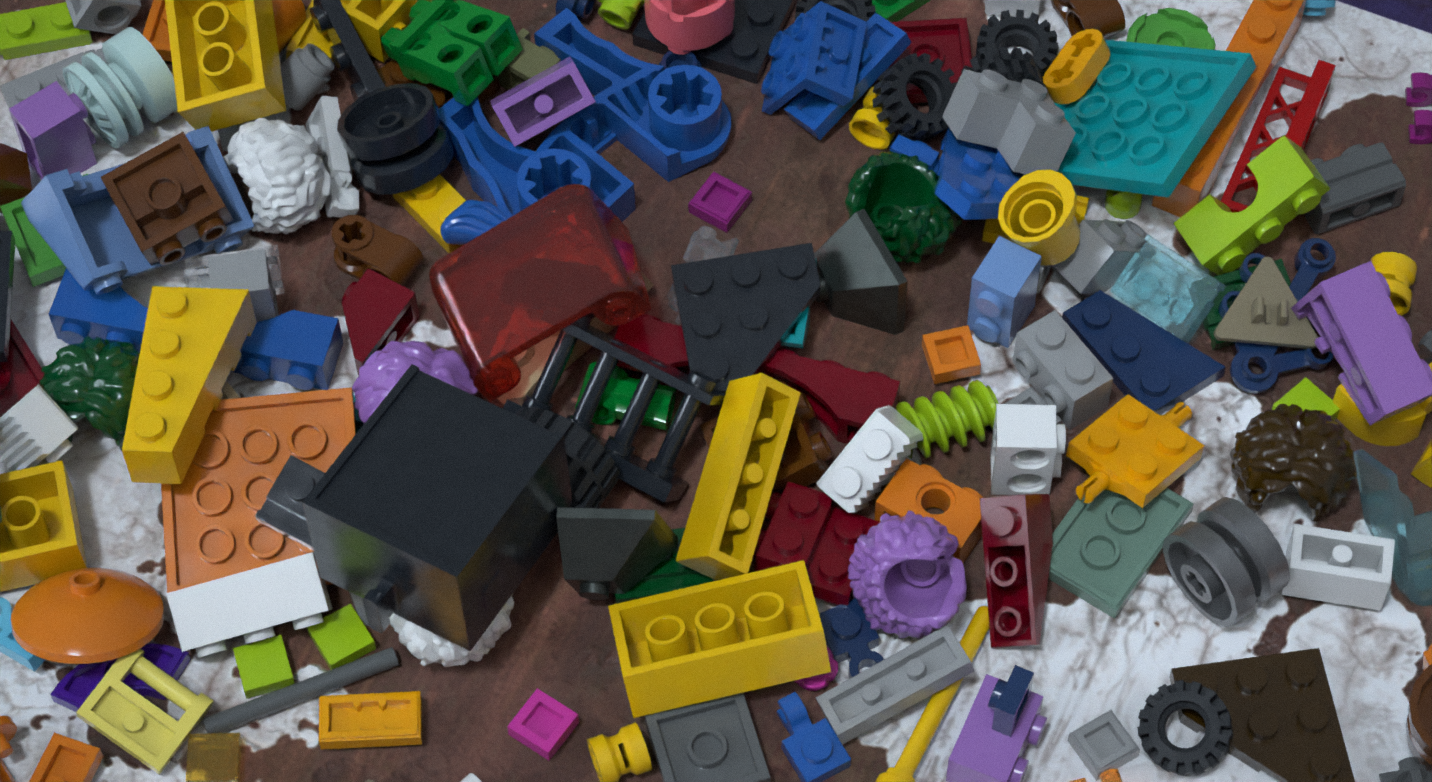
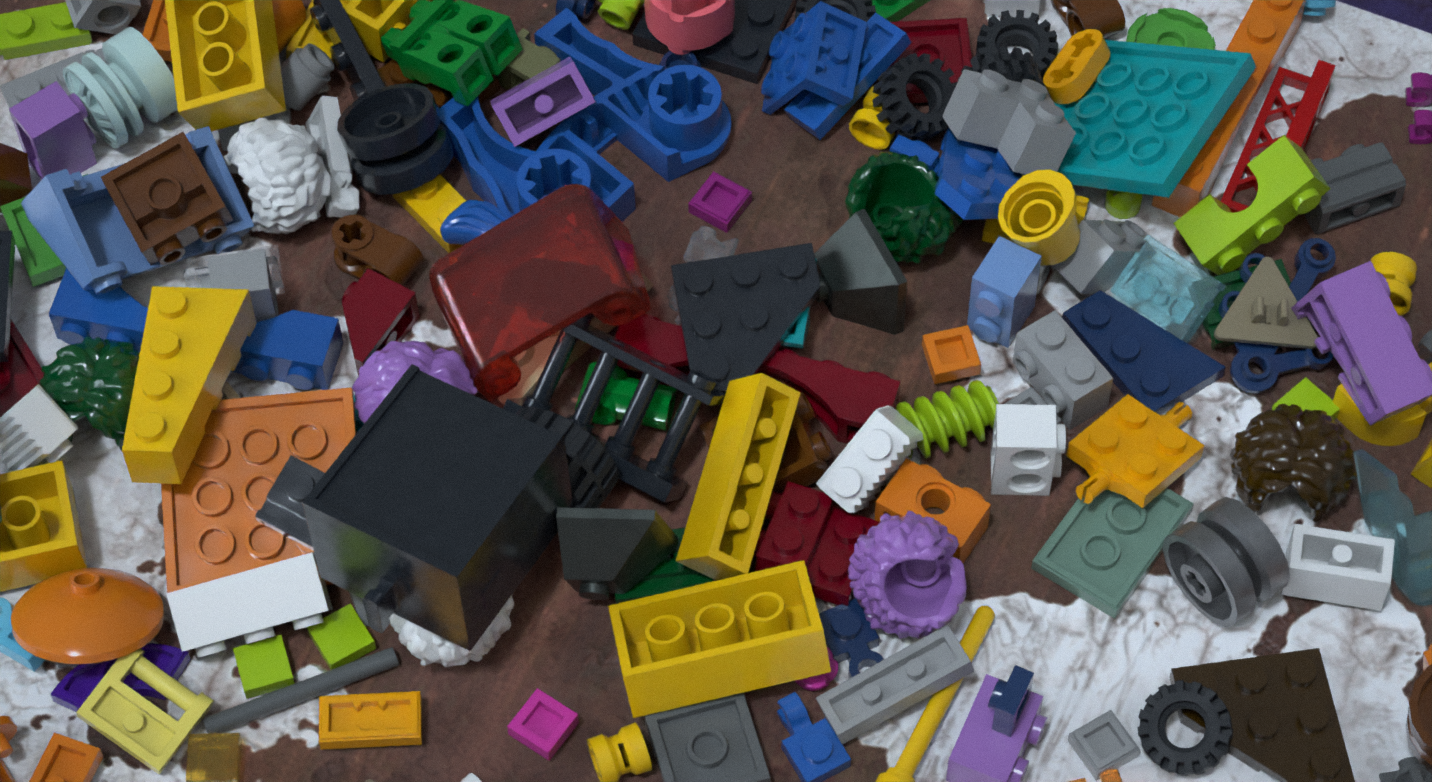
(1016, 566): dark red slope -> none

